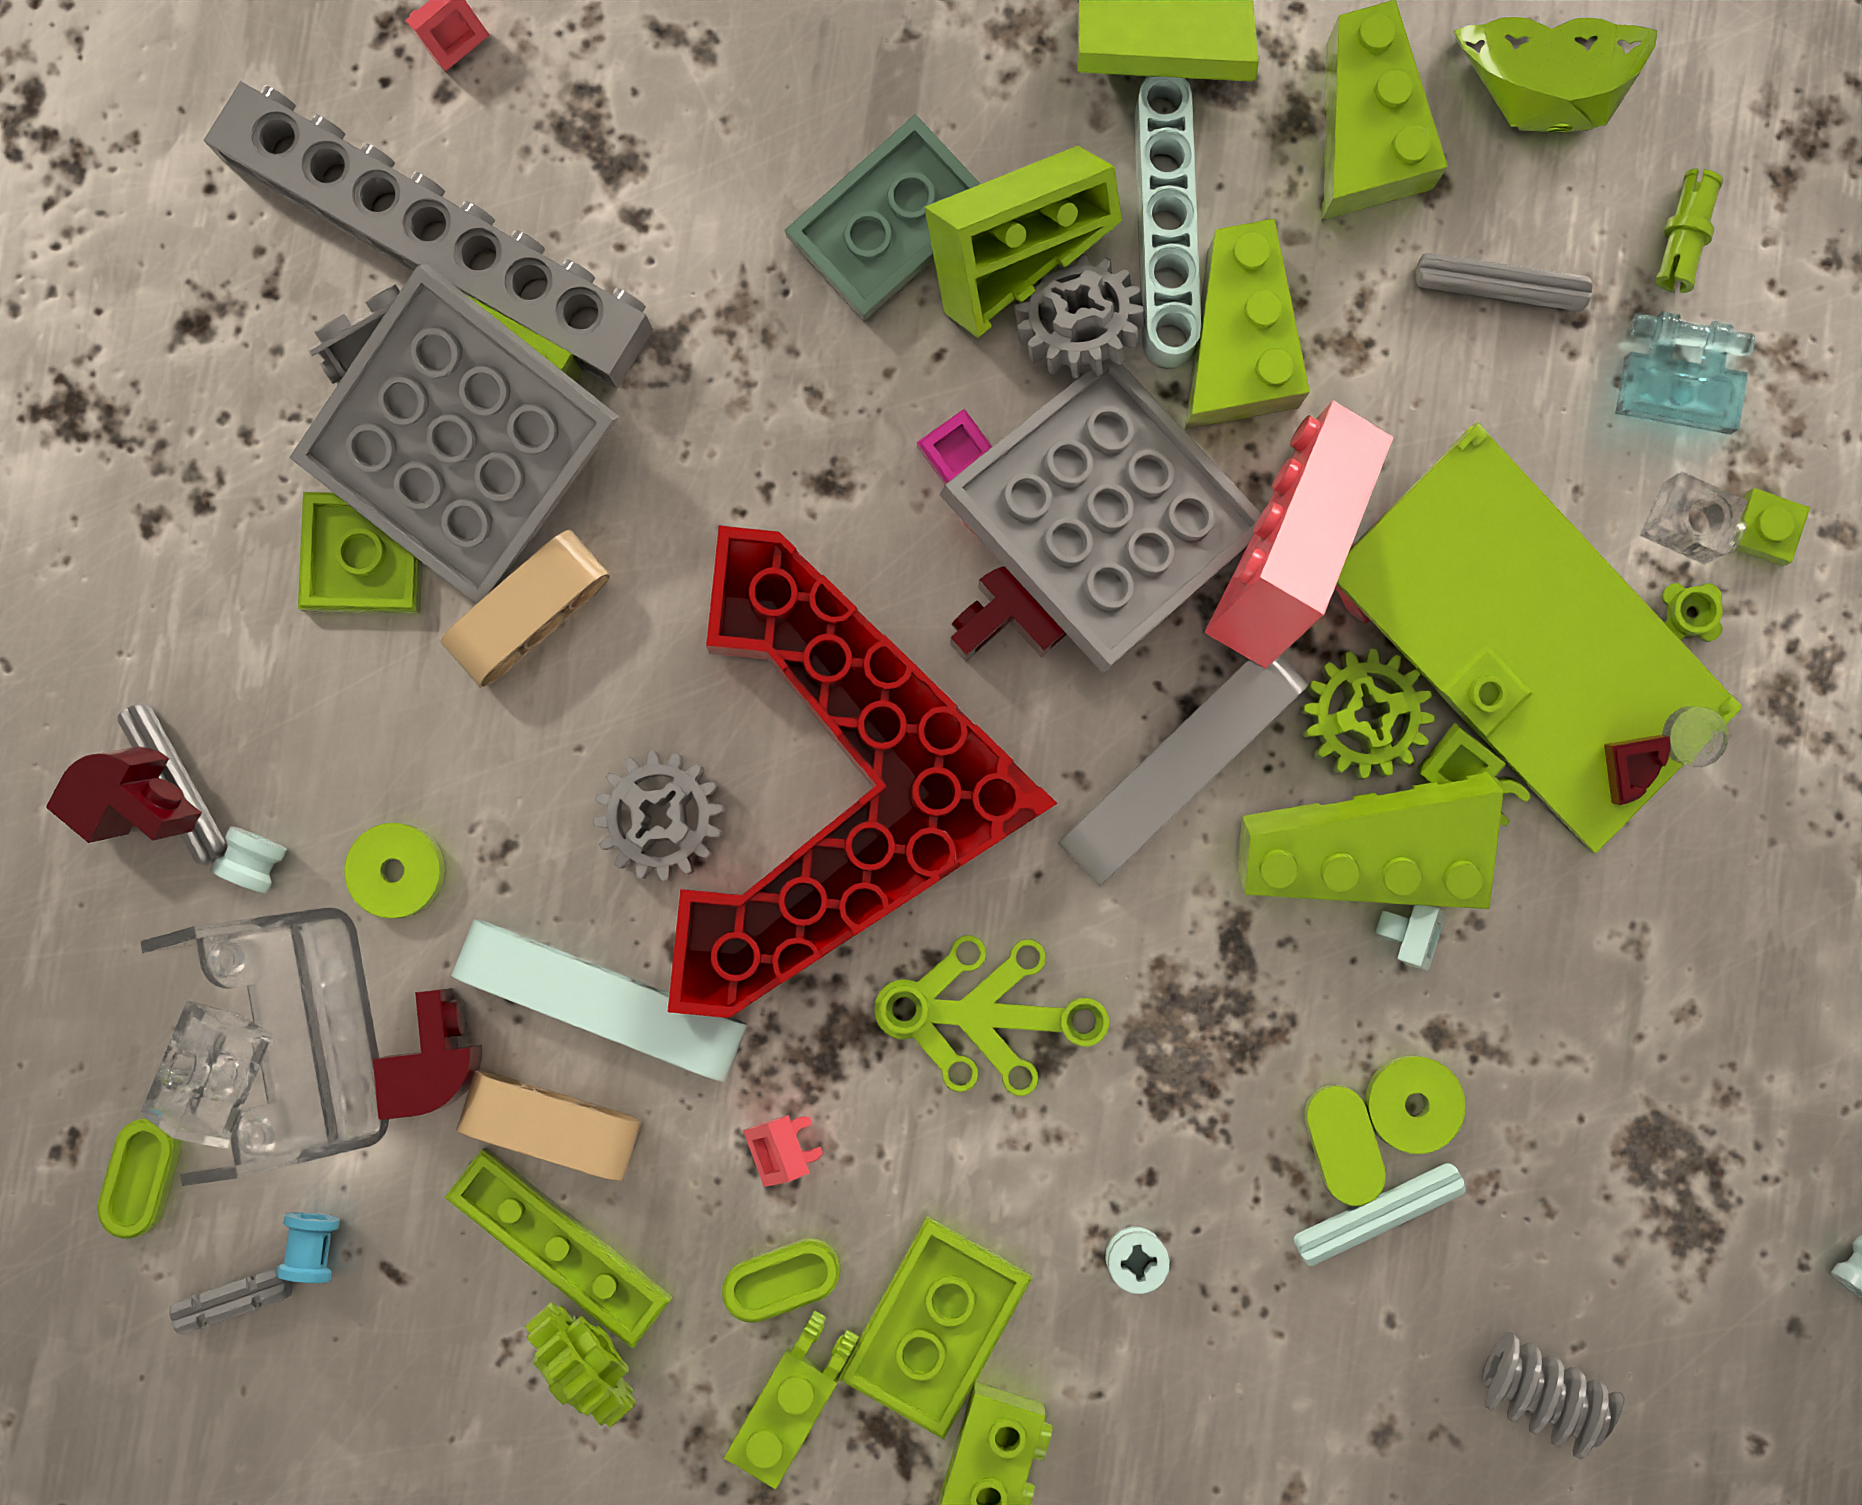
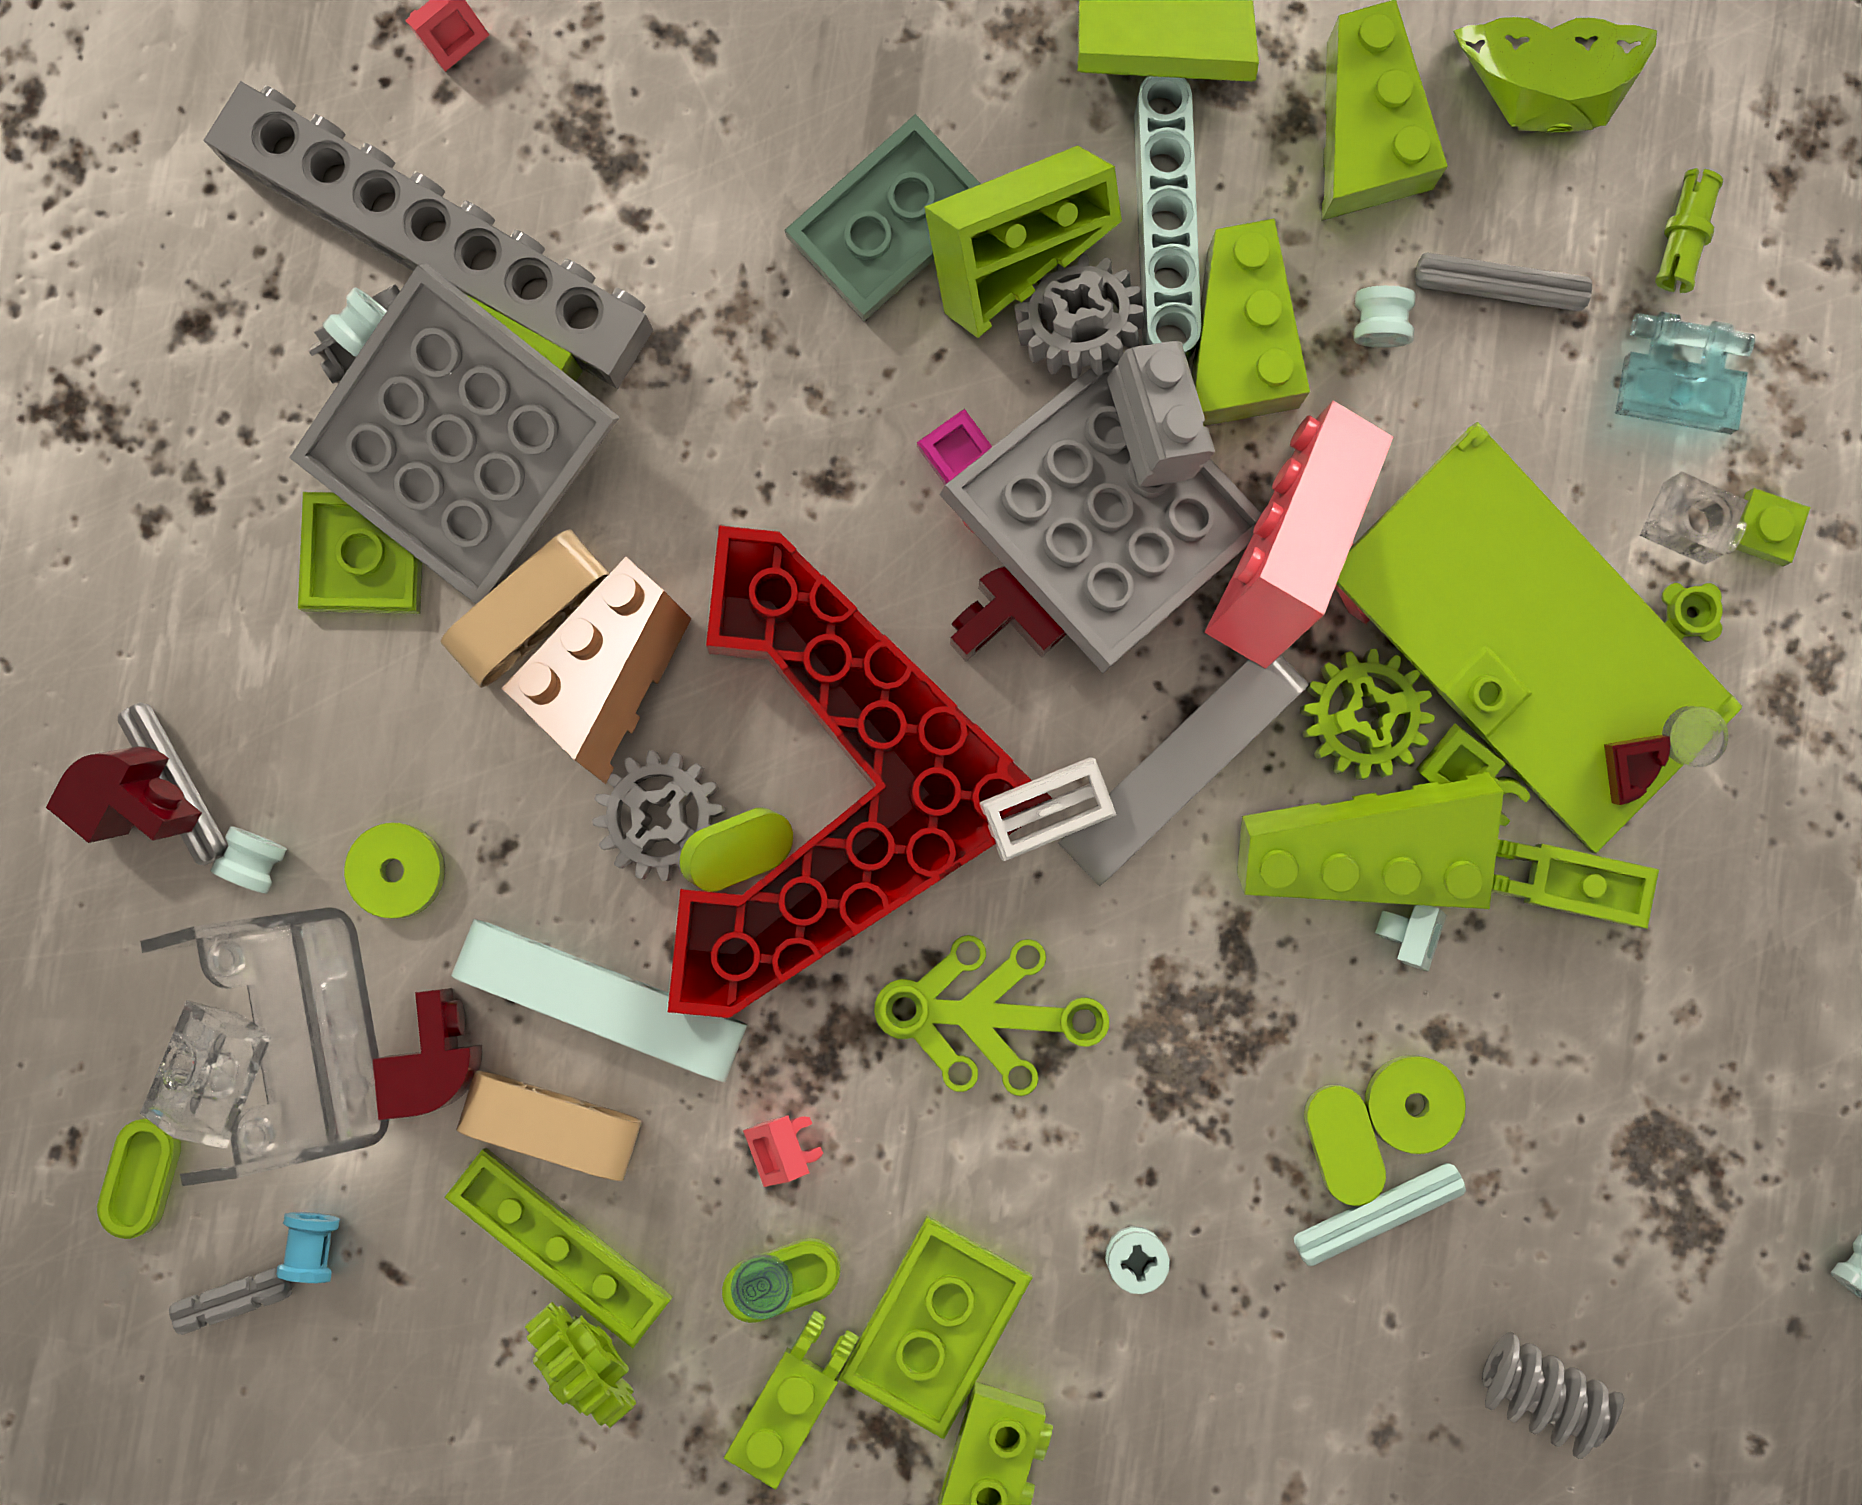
(355, 322): none -> light aqua wheel
(600, 665): none -> wedge
(736, 849): none -> lime tile
(762, 1286): none -> clear light blue tile
(999, 827): none -> white tile
(1160, 414): none -> light grey brick
(1384, 316): none -> light aqua wheel
(1580, 883): none -> lime hinge

